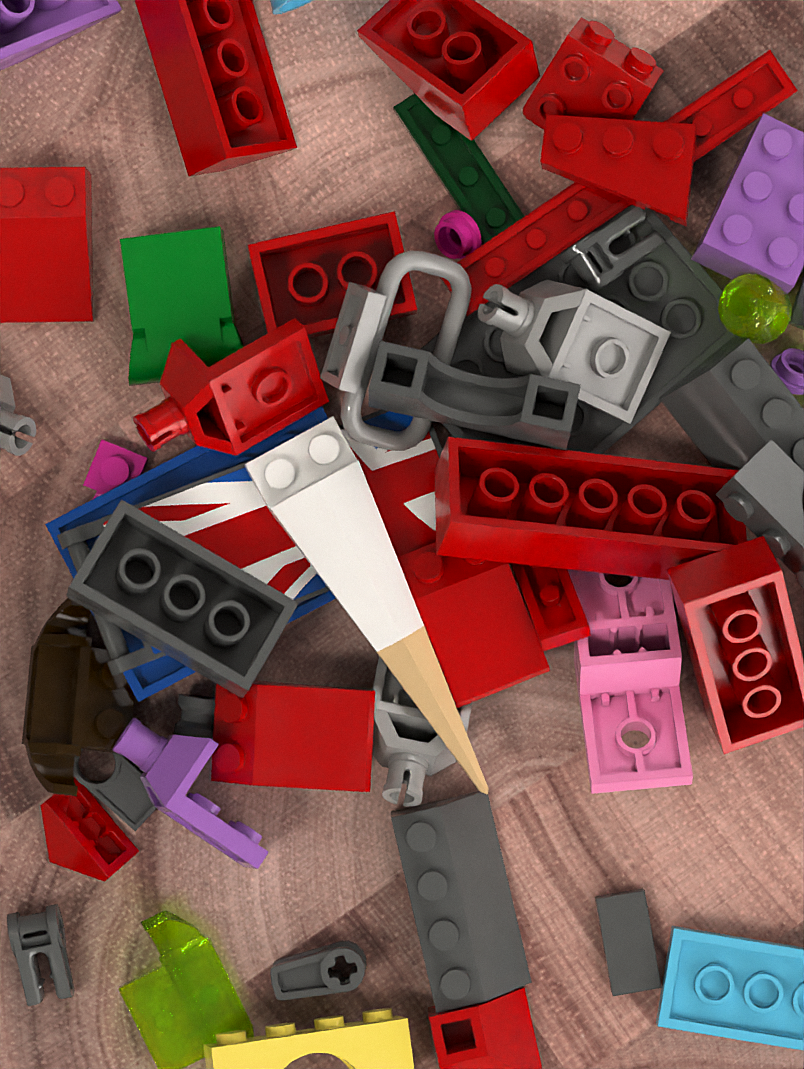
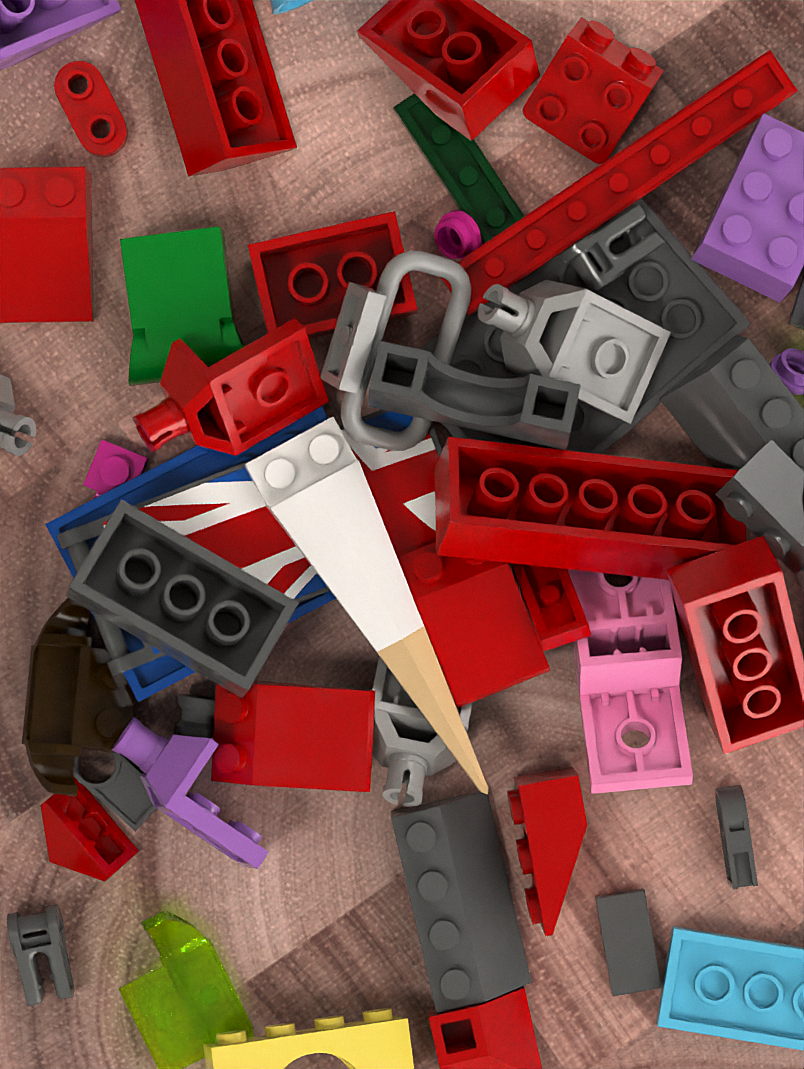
(90, 108): none -> red plate
(311, 971): dark grey piece -> none
(553, 828): none -> red slope
(629, 158): red wing -> none
(735, 837): none -> dark grey piece
(754, 308): clear neon green head -> none

